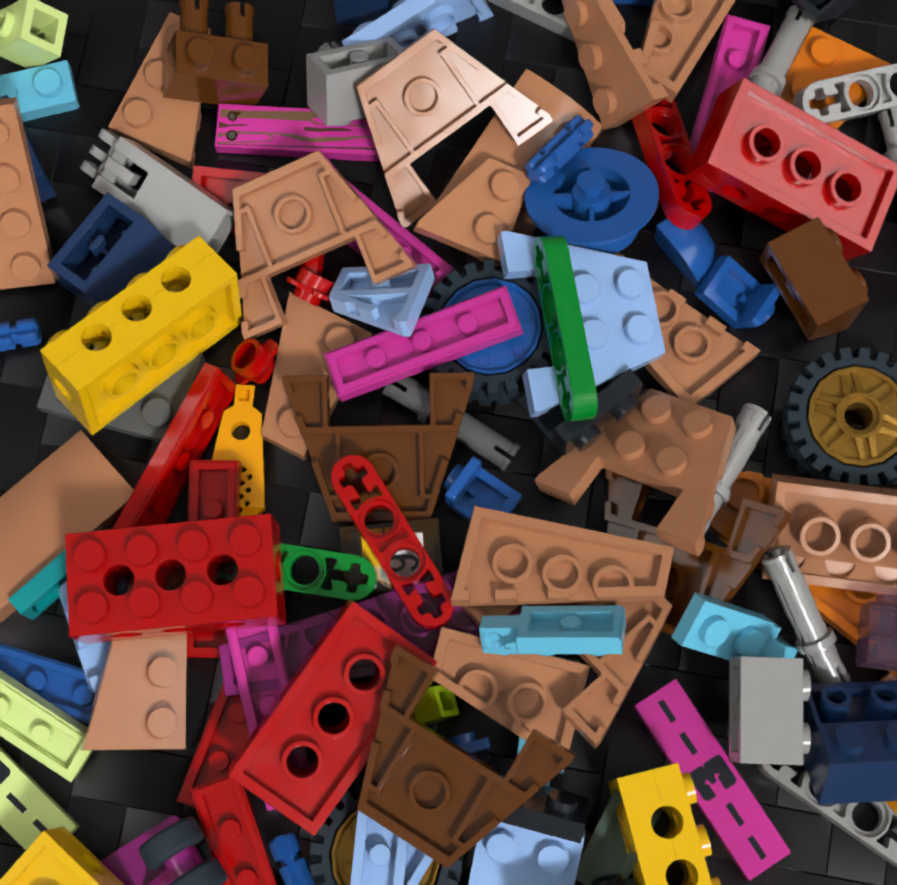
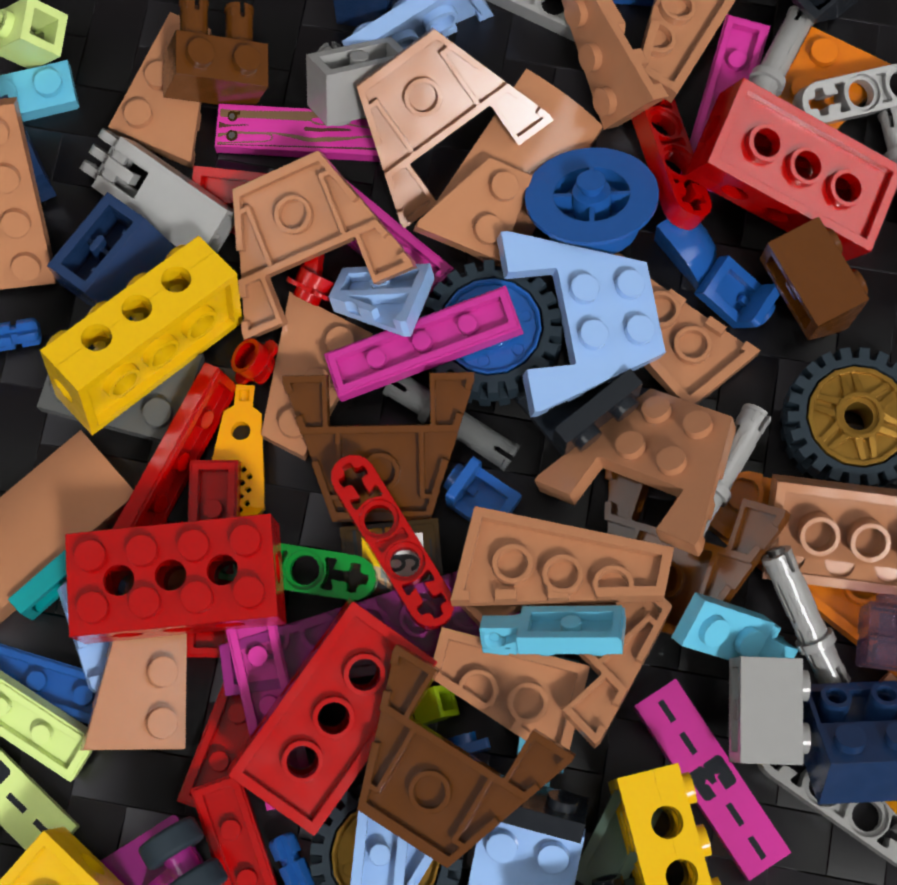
(559, 150): blue axle -> none
(565, 328): green beam -> none

